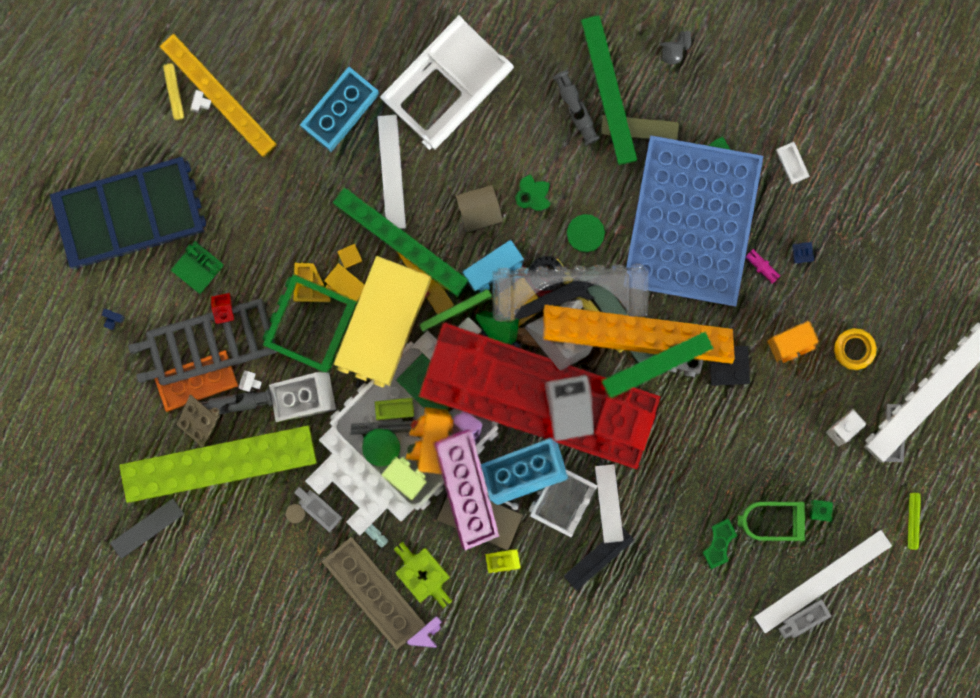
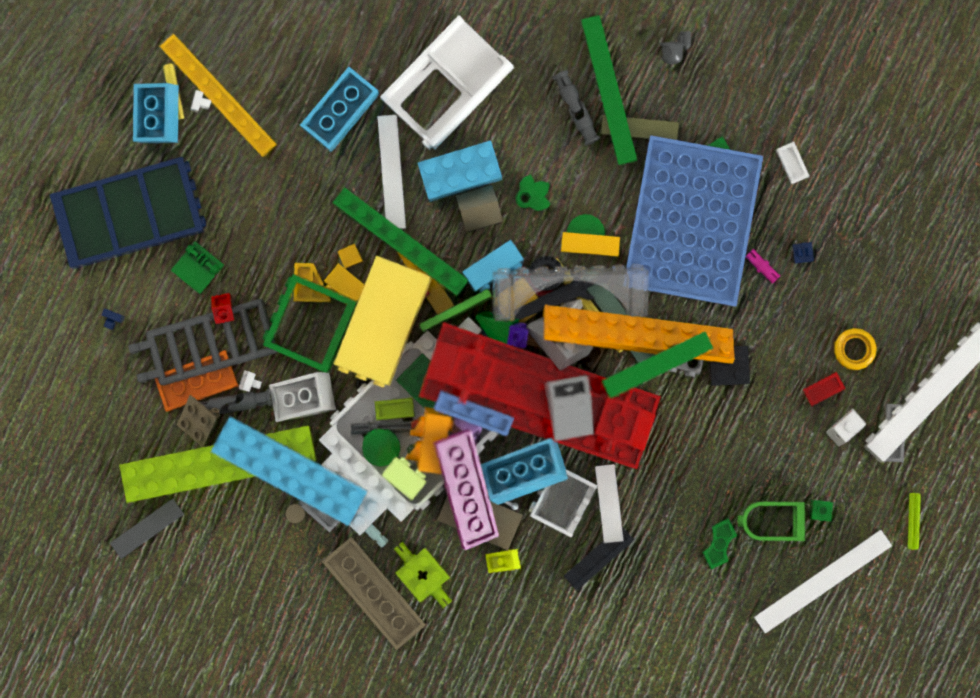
(155, 113): none -> medium azure brick
(289, 470): none -> medium azure brick
(422, 638): lavender slope -> none
(460, 171): none -> medium azure brick
(474, 413): none -> medium blue plate
(518, 335): none -> dark purple bracket
(590, 244): none -> yellow tile
(788, 344): light orange brick -> none
(805, 619): light grey hinge -> none
(823, 389): none -> red tile

